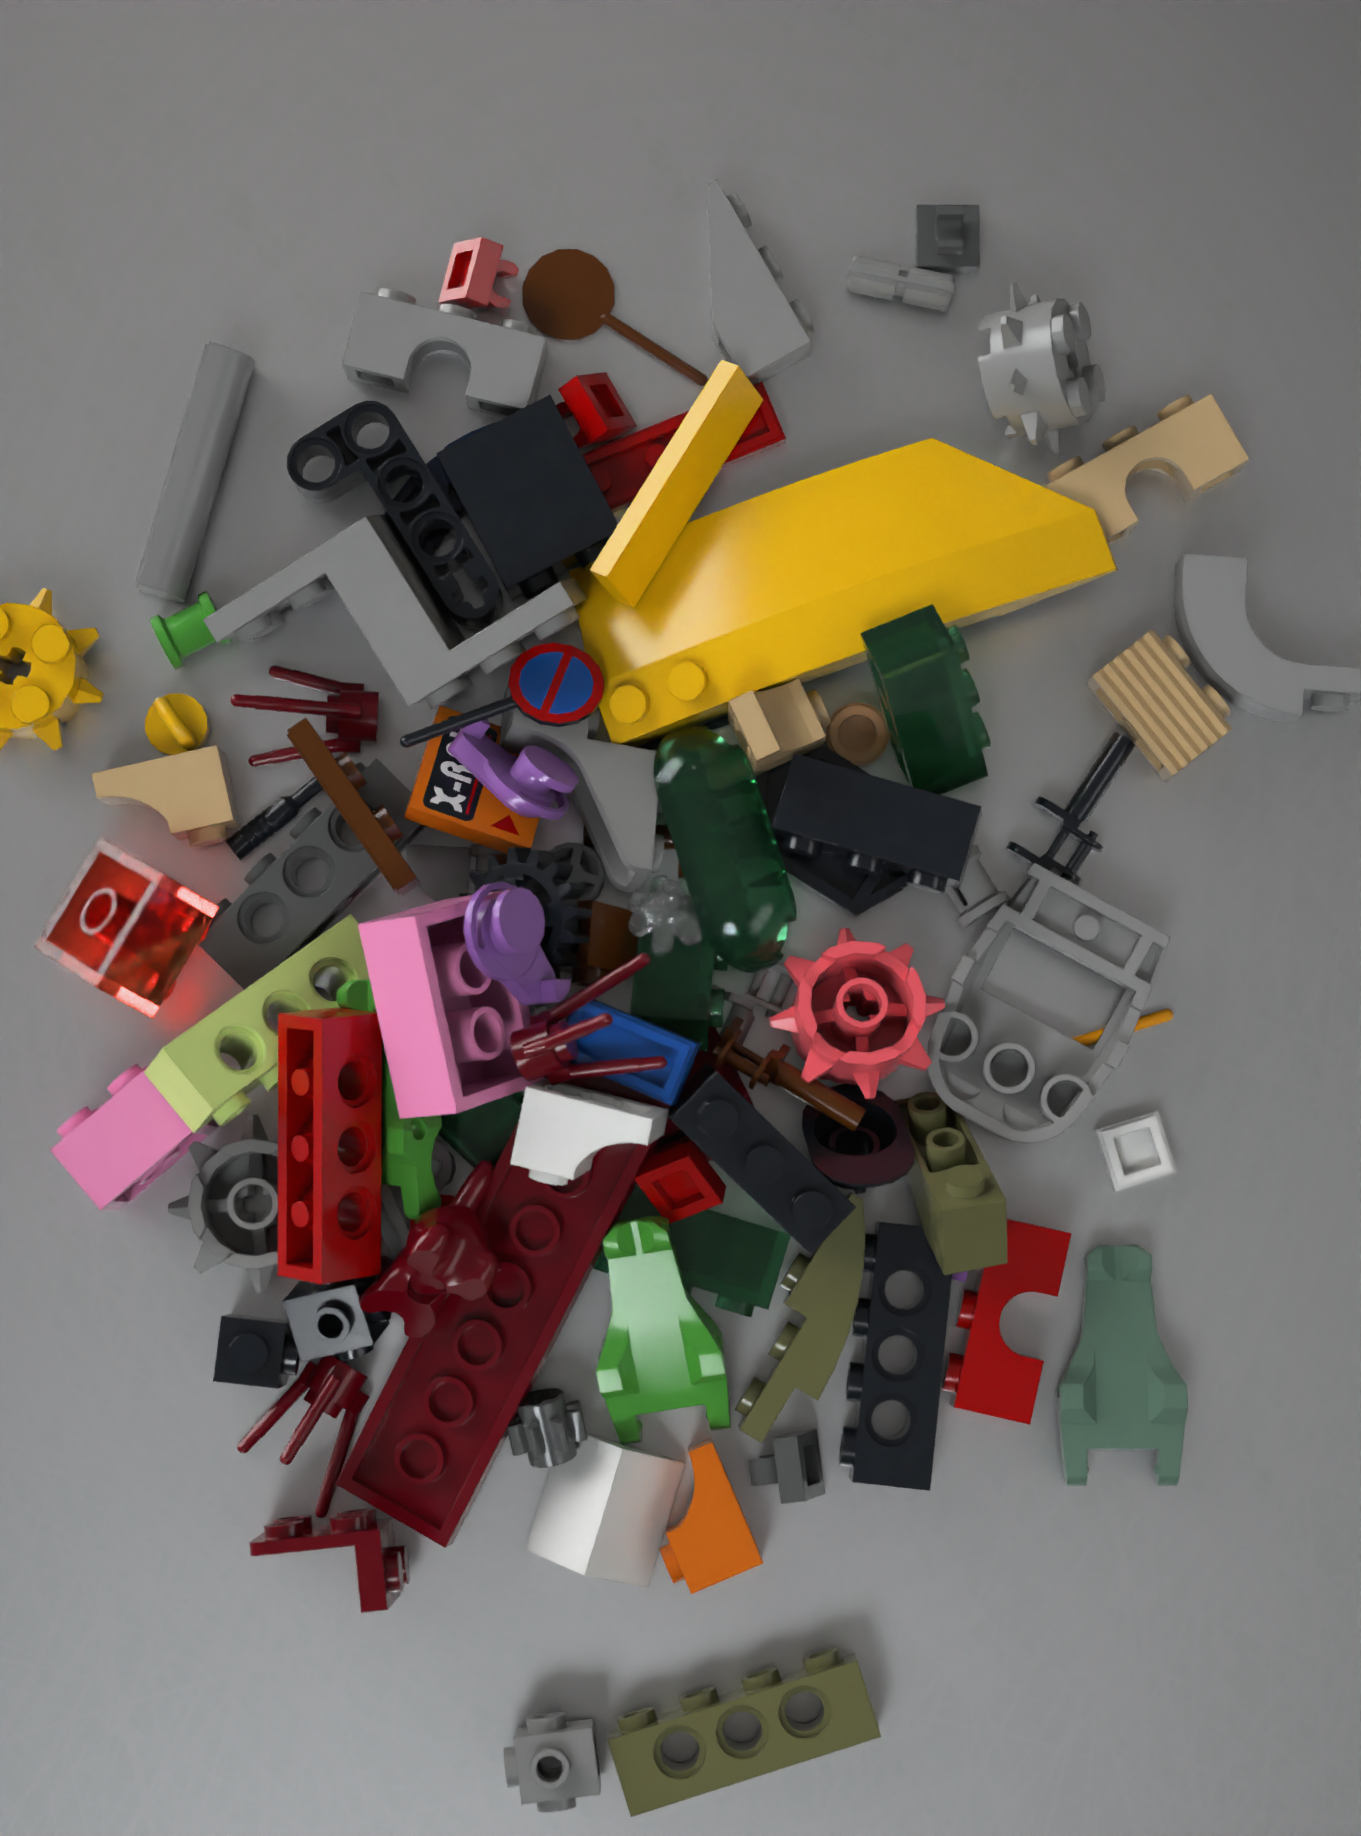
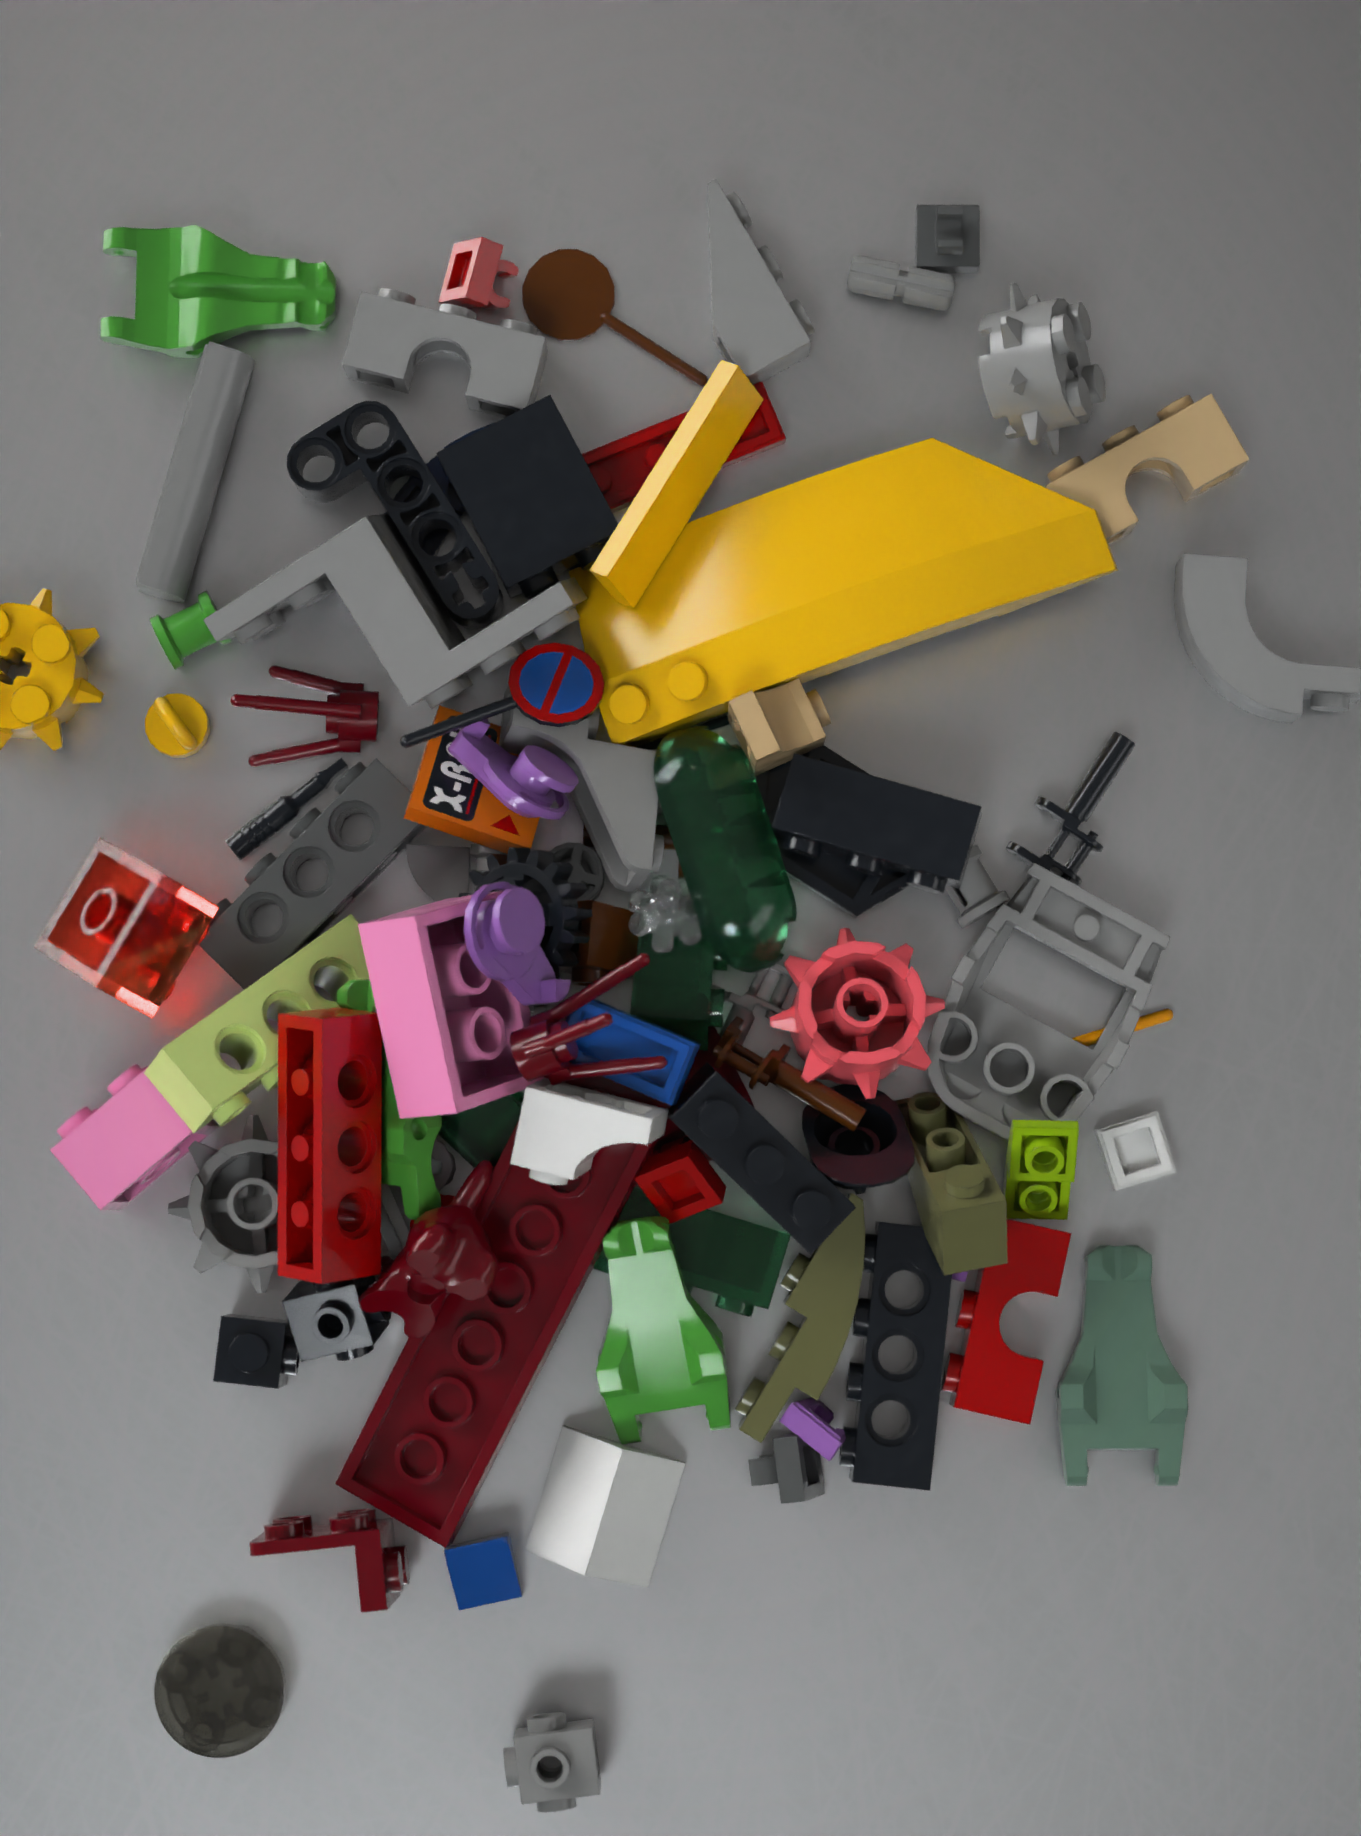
(185, 788): tan arch -> none
(208, 290): none -> bright green animal
(220, 1690): none -> clear smoke tile
(332, 1388): dark red plant -> none
(341, 781): reddish brown plate -> none
(483, 1571): none -> blue slope
(547, 1428): dark grey gear -> none
(595, 408): red tile -> none
(655, 1781): olive brick -> none
(713, 1534): orange arch -> none
(811, 1422): none -> medium lavender tile
(857, 733): light nougat tile -> none
(928, 700): clear green brick -> none
(1040, 1168): none -> lime slope
(1161, 703): tan brick -> none

